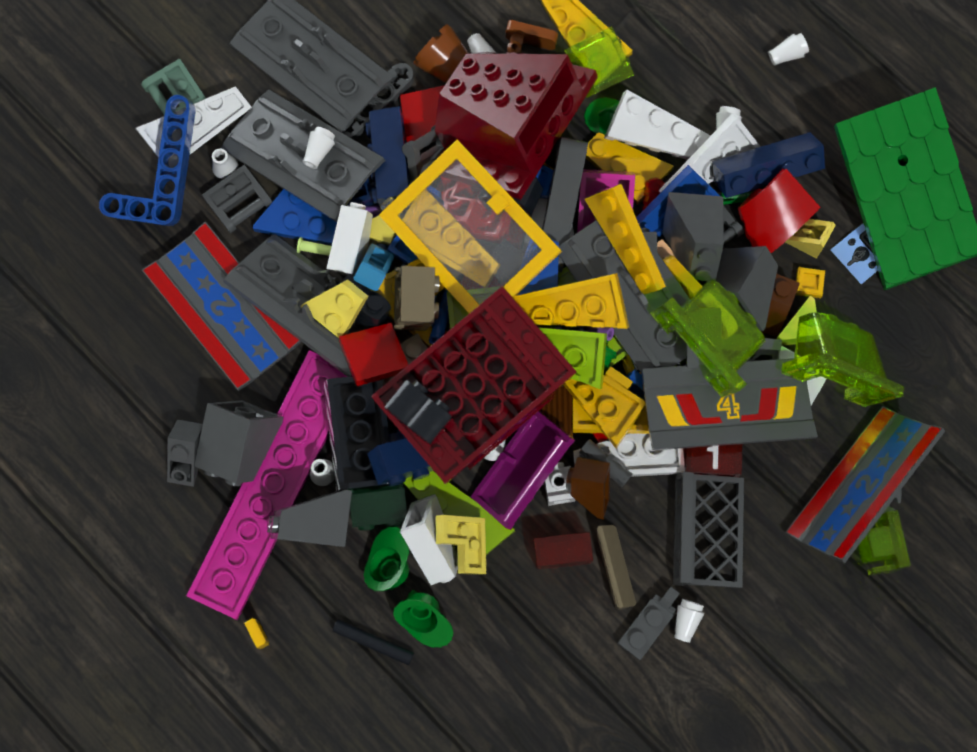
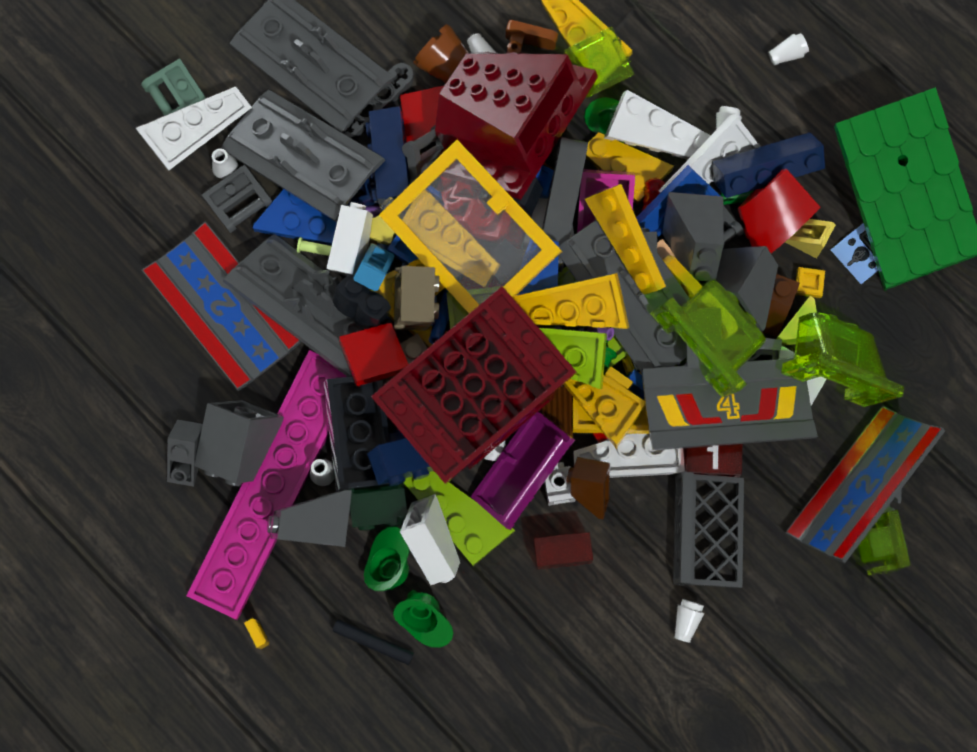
(164, 173): blue beam -> none
(318, 146): white cone -> none
(338, 307): light yellow wing -> none
(418, 411): black brick -> none
(469, 537): light yellow plate -> none
(615, 567): dark tan slope -> none
(617, 471): dark grey pin -> none
(649, 624): dark grey hinge -> none

